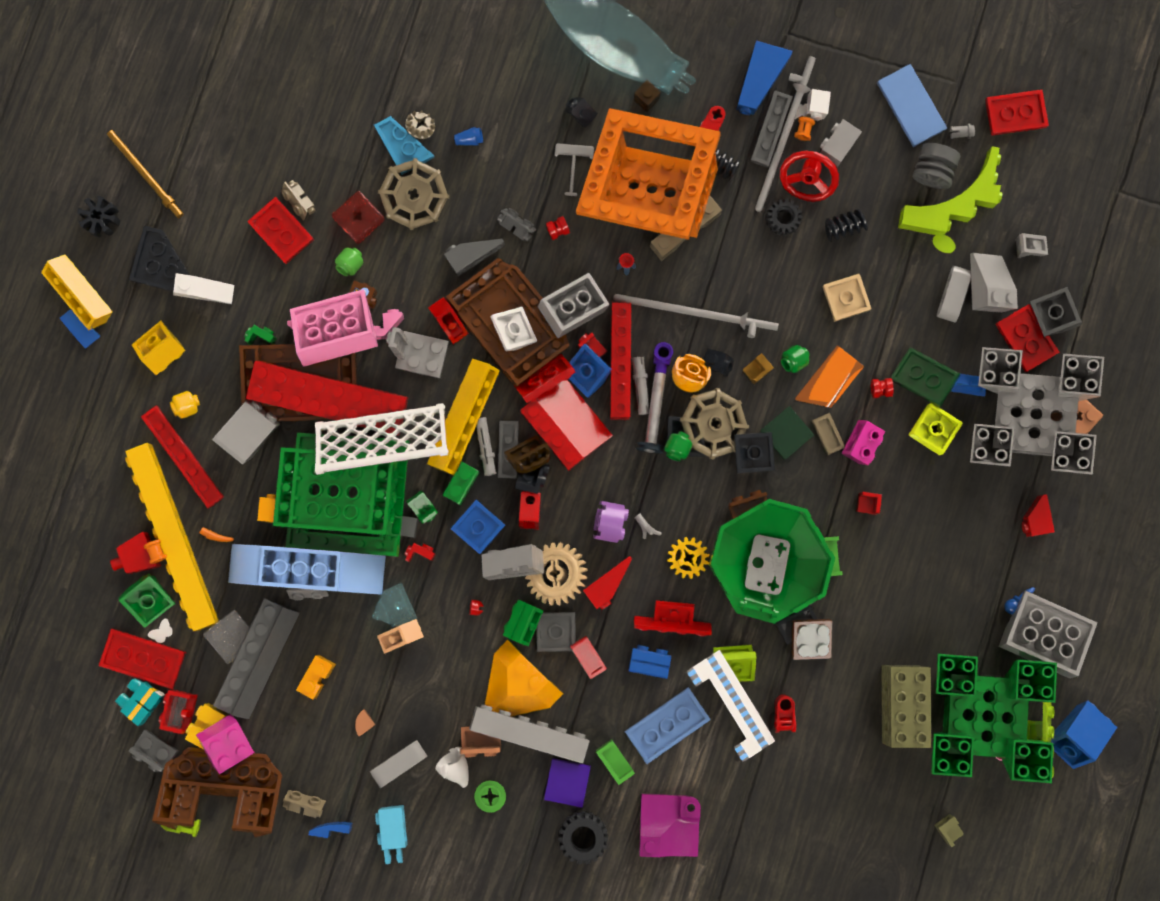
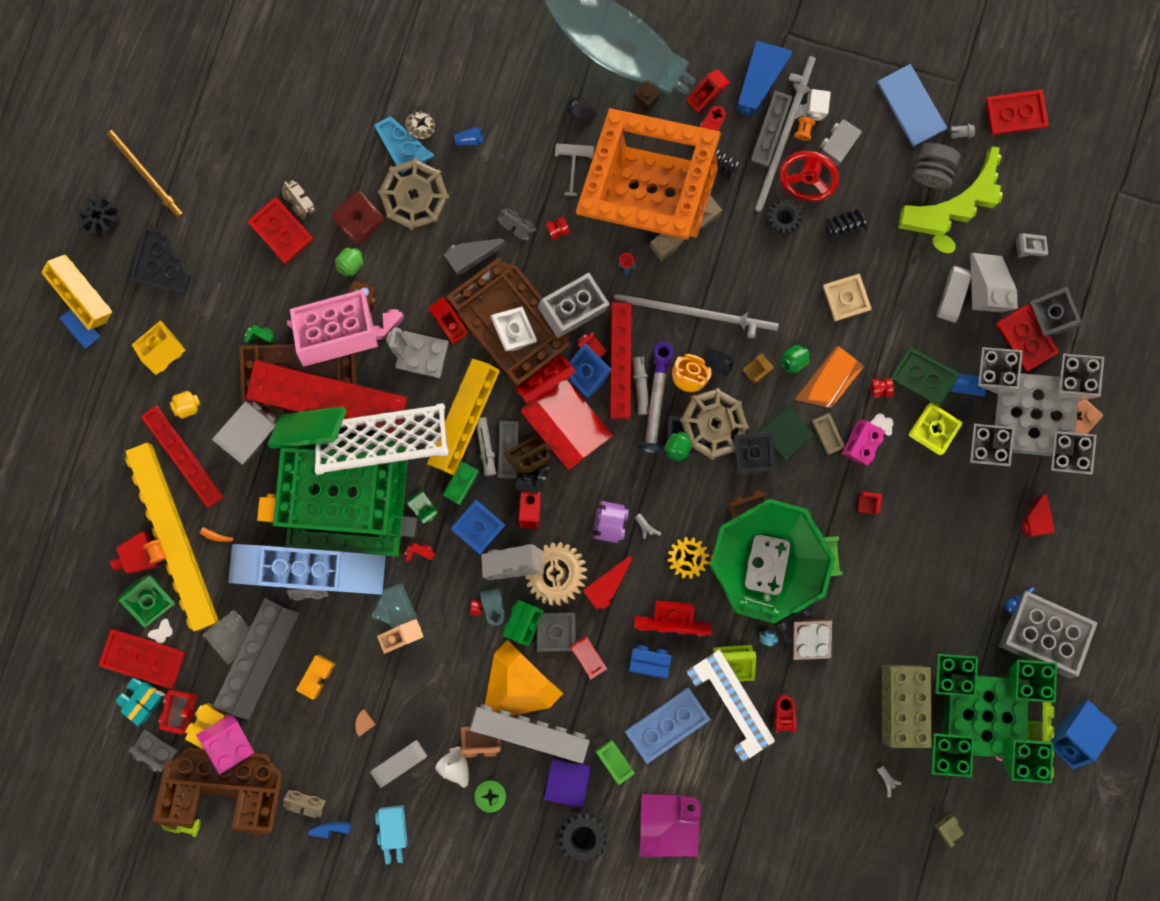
(203, 289): white slope -> none
(307, 427): none -> green tile
(492, 603): none -> clear light blue piece
(708, 90): none -> red slope
(768, 637): none -> medium azure plate
(885, 423): none -> white sticker
(889, 781): none -> light grey bar

